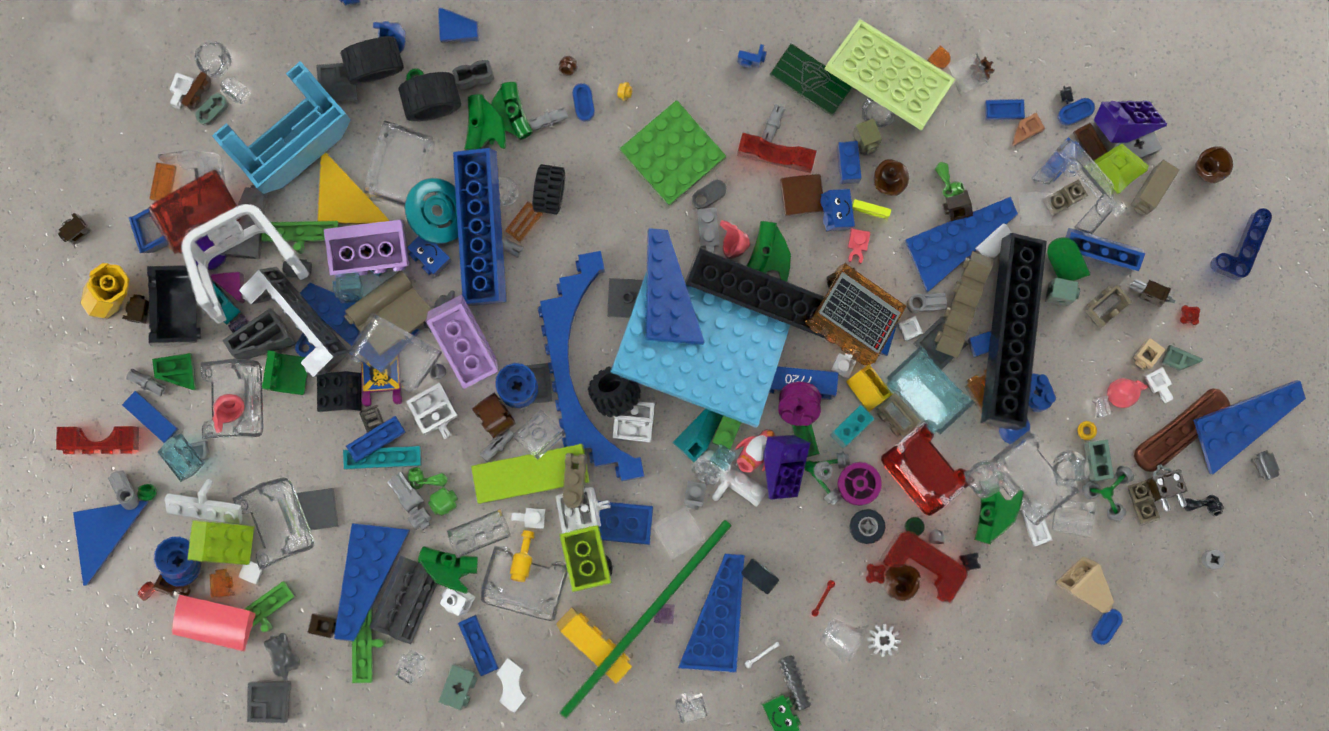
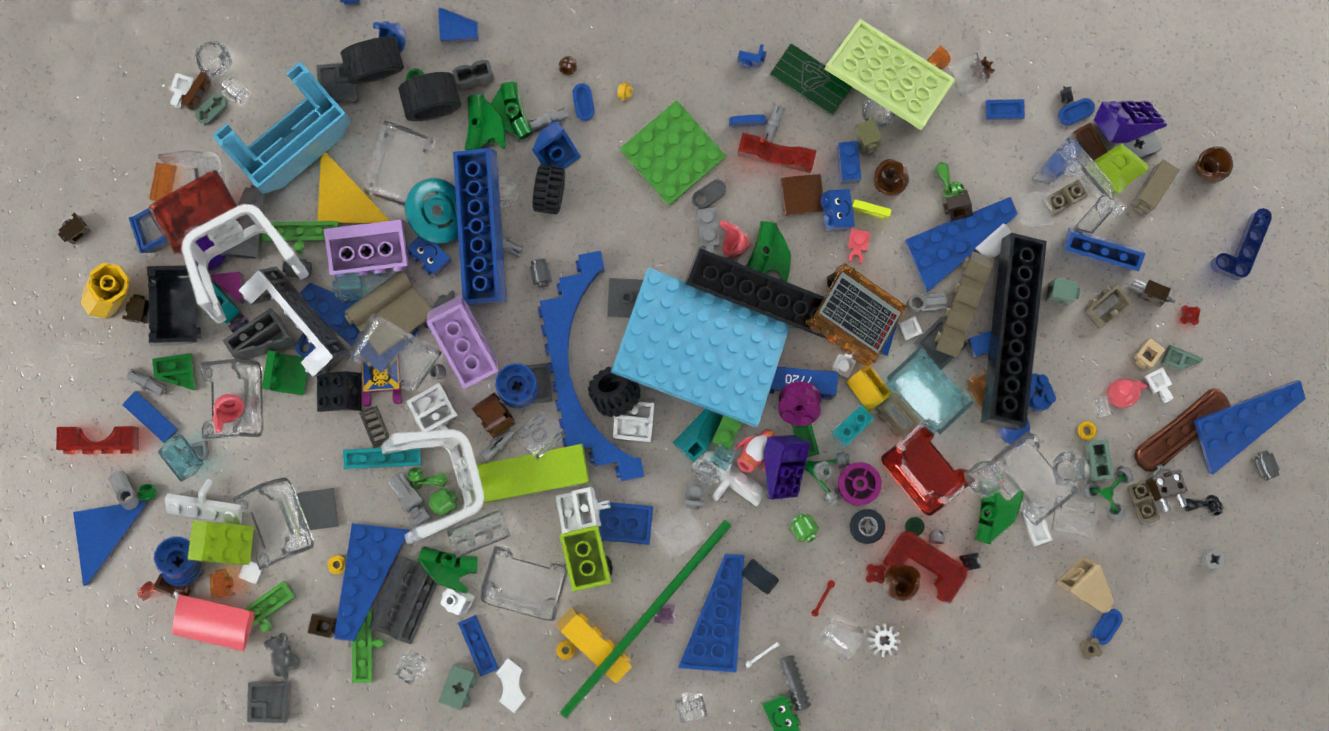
(332, 560): none -> yellow plate
(375, 439): blue tile -> none
(464, 468): none -> white windscreen
(517, 218): clear orange tile -> none
(522, 561): yellow piece -> none
(533, 518): white plate -> none
(540, 273): none -> dark grey brick
(555, 147): none -> blue slope
(570, 645): none -> yellow plate
(574, 480): dark tan plate -> none
(668, 303): blue wing -> none
(747, 120): none -> blue tile
(804, 528): none -> bright green head
(1027, 128): nougat tile -> none
(1067, 259): green window -> none
(1085, 645): none -> dark tan plate

